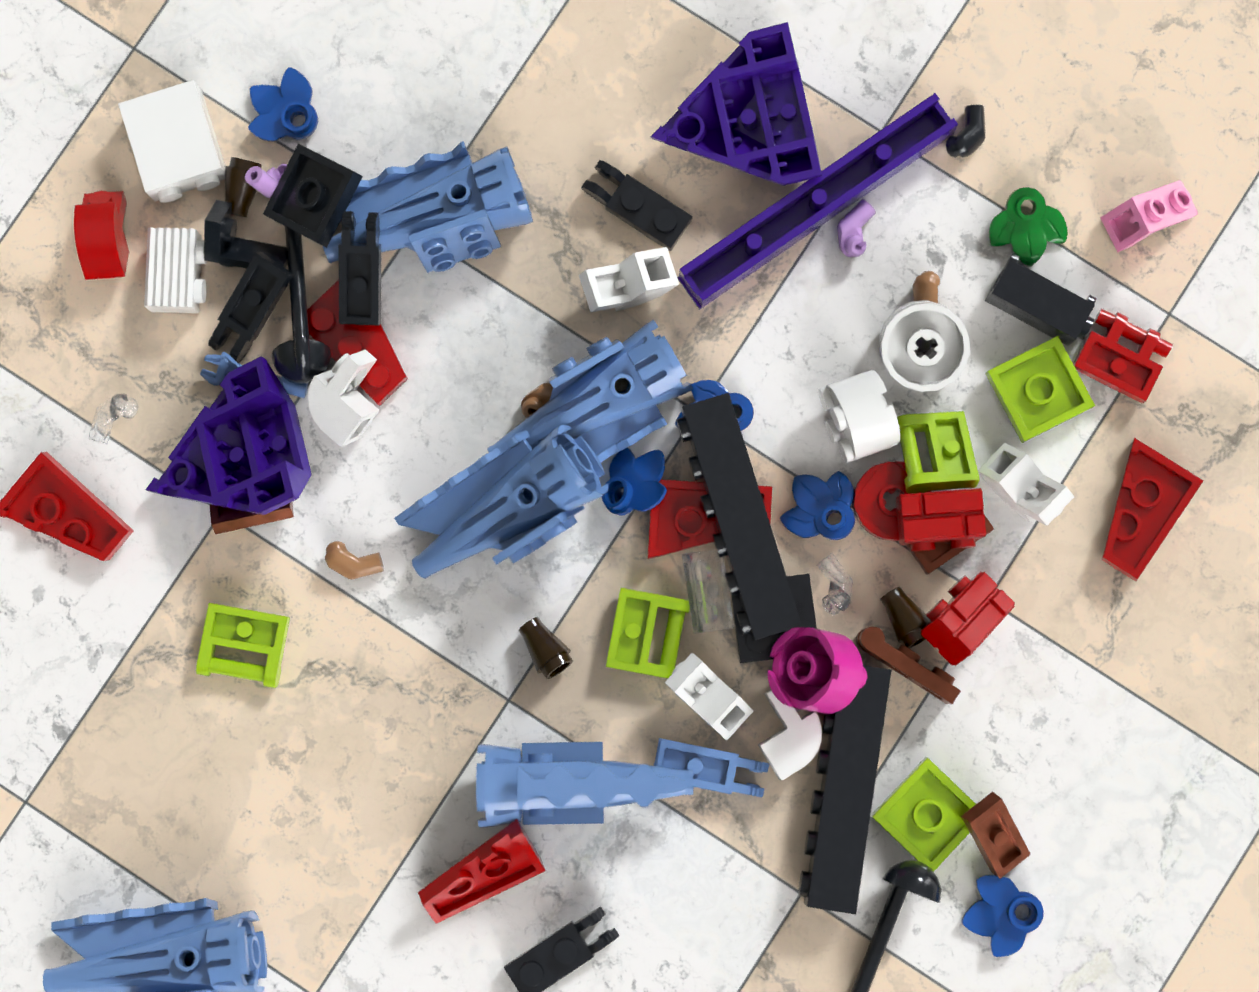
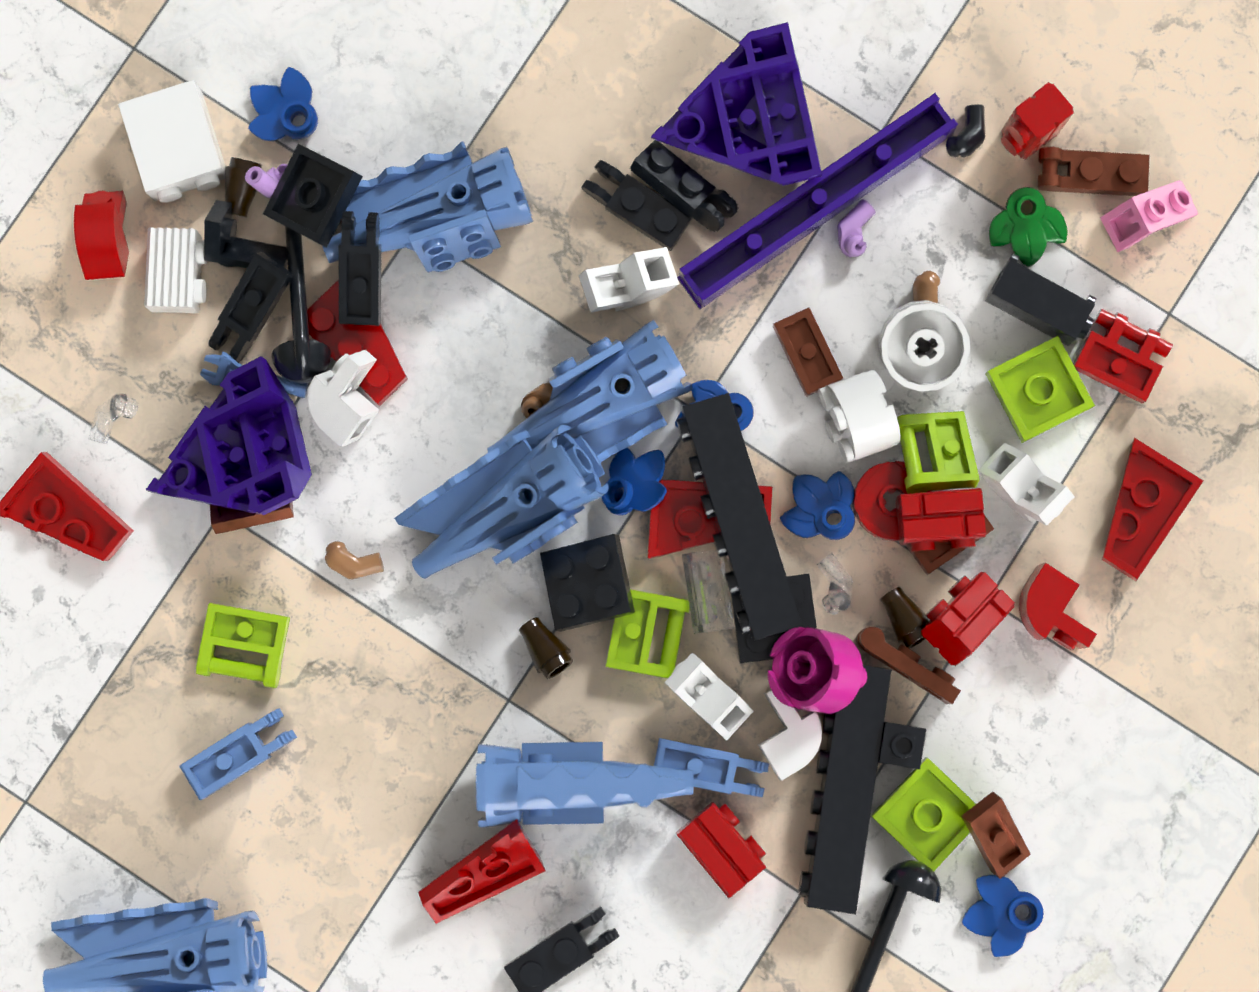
(233, 756): none -> medium blue hinge
(587, 582): none -> black plate
(683, 186): none -> black hinge
(722, 849): none -> red brick
(807, 351): none -> copper plate
(902, 745): none -> black brick
(1036, 121): none -> red brick
(1043, 607): none -> red brick
(1094, 172): none -> copper plate

